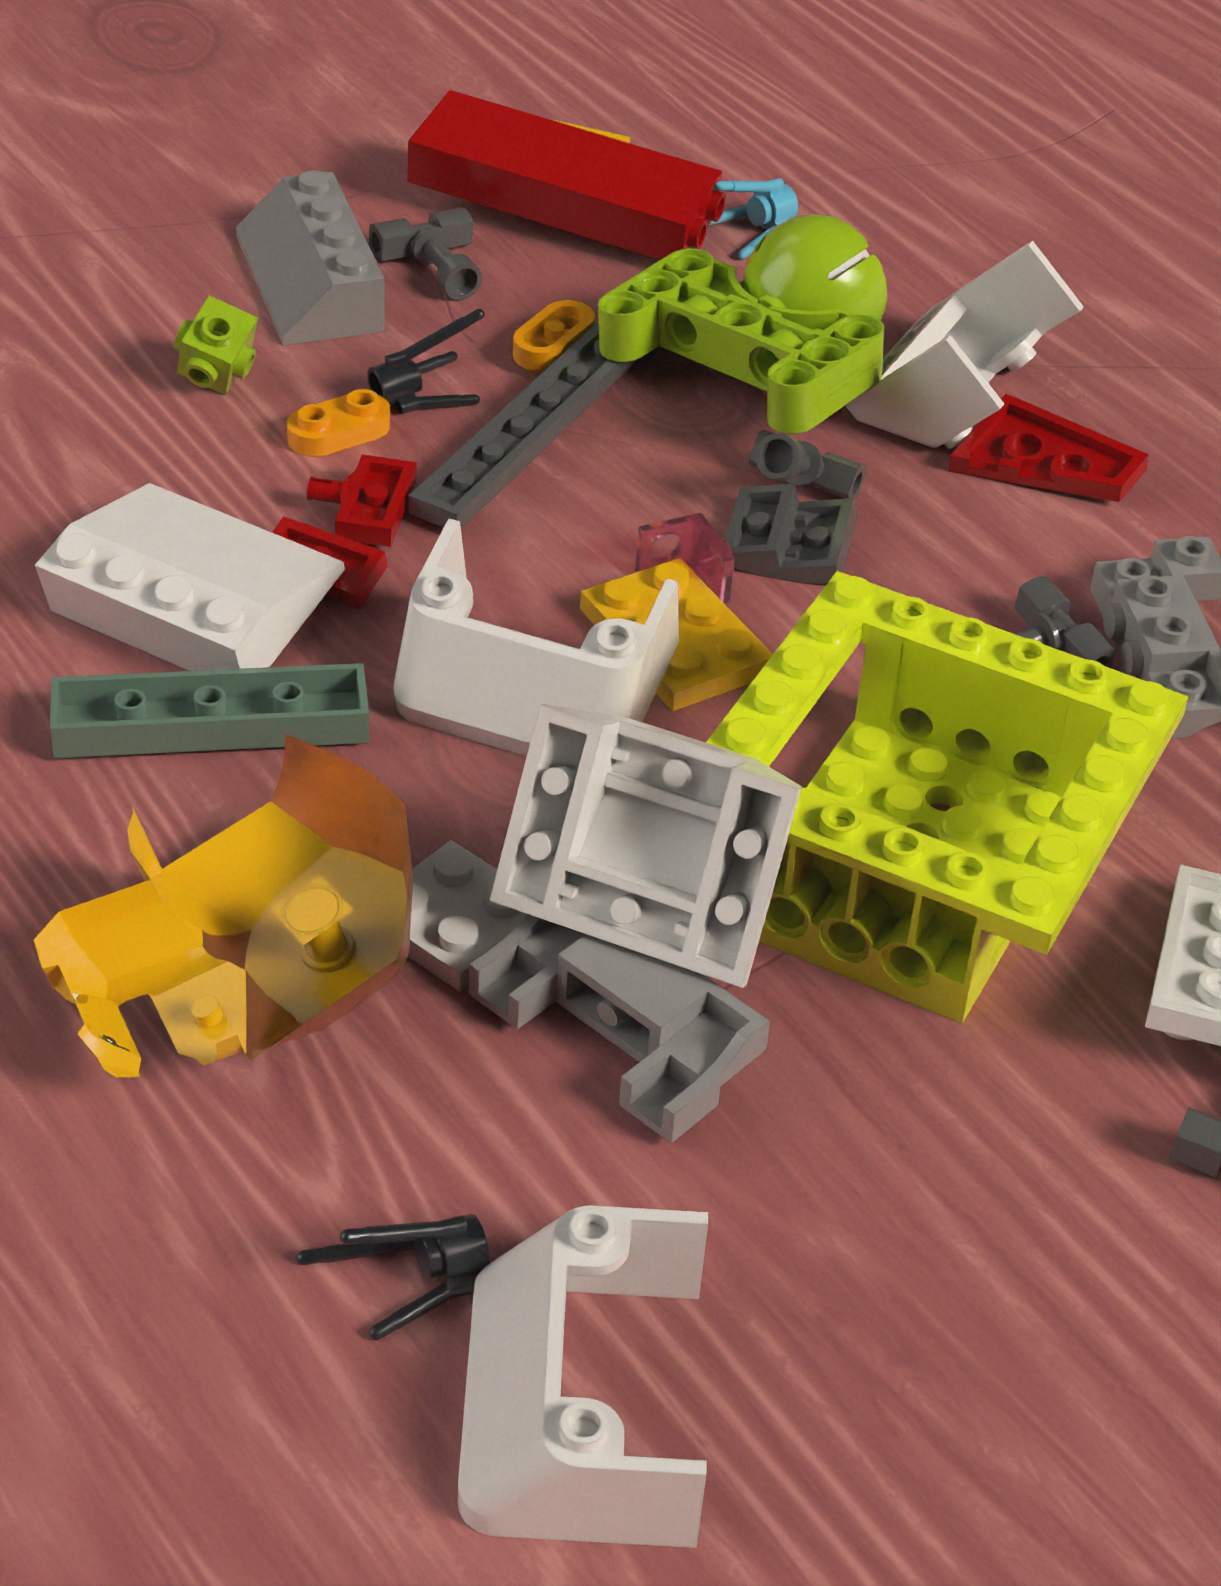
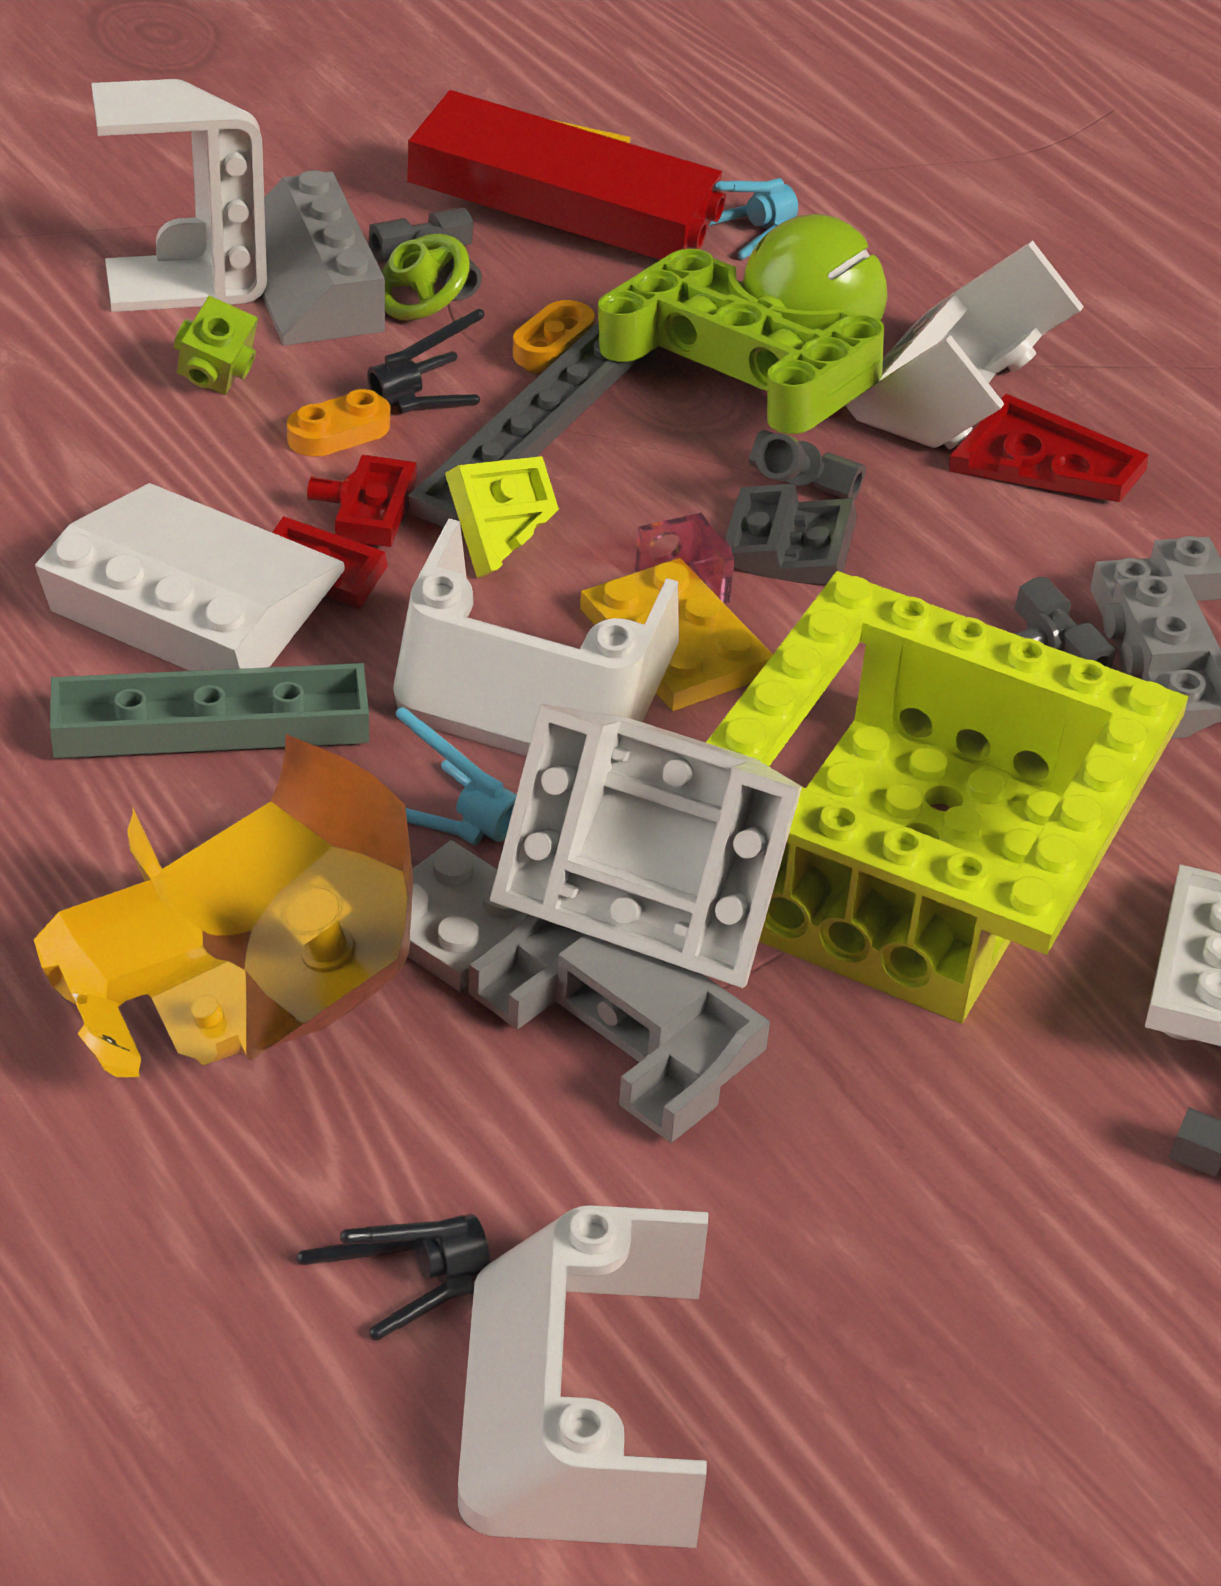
(226, 242): none -> white windscreen
(417, 265): none -> lime piece
(483, 801): none -> medium azure plant
(500, 506): none -> neon yellow wing

